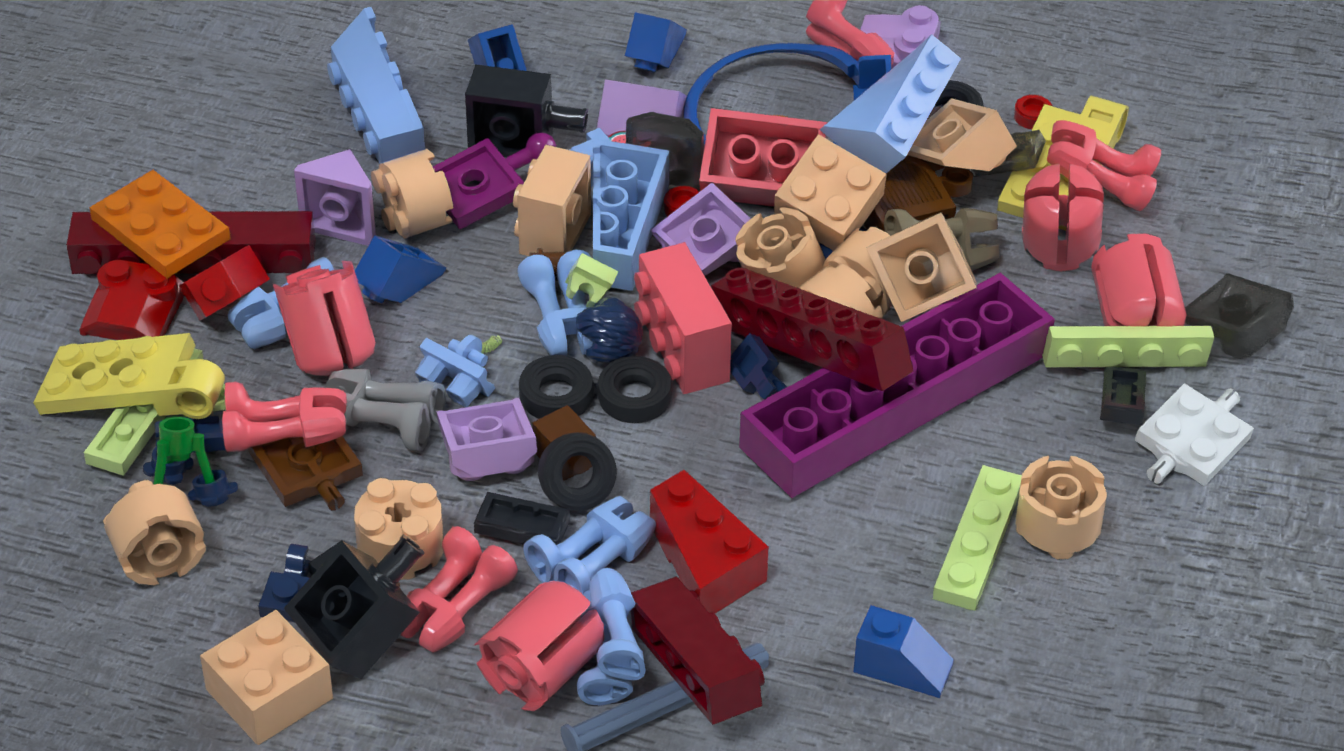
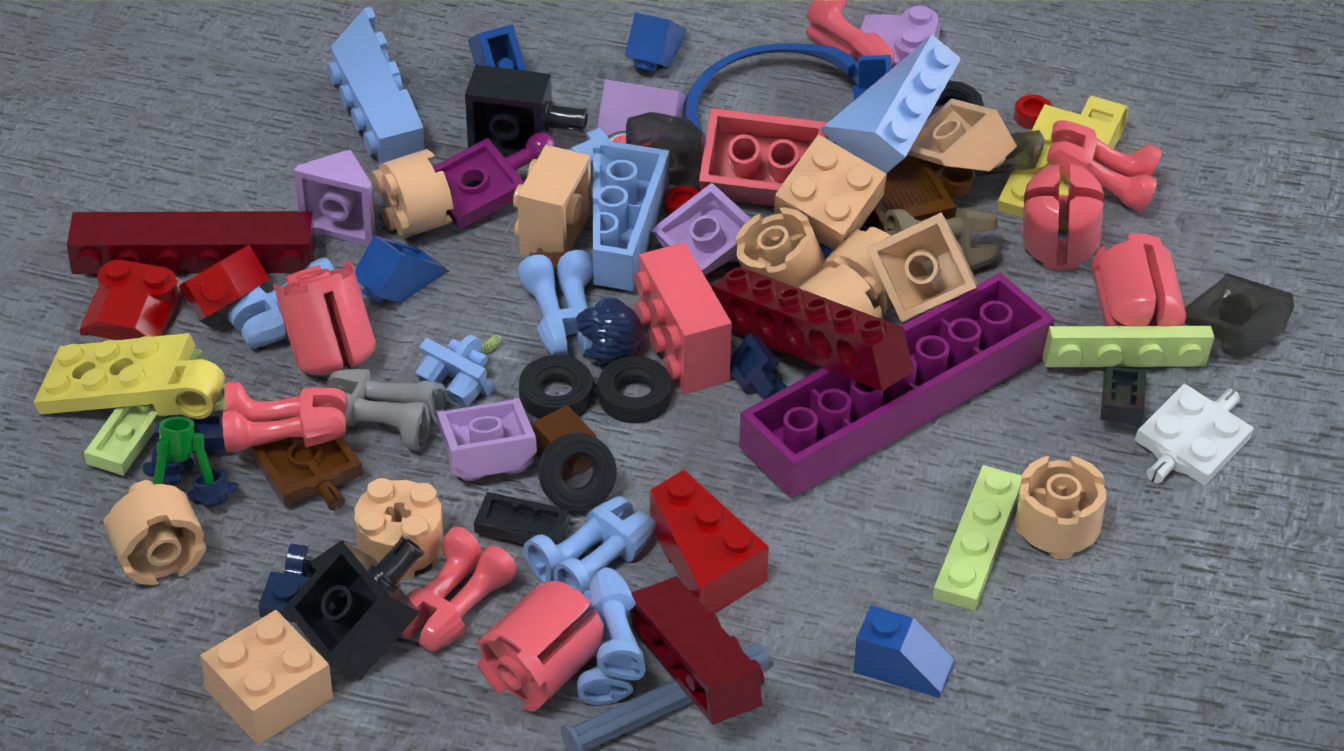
(160, 223): orange plate -> none
(590, 278): yellowish green tile -> none

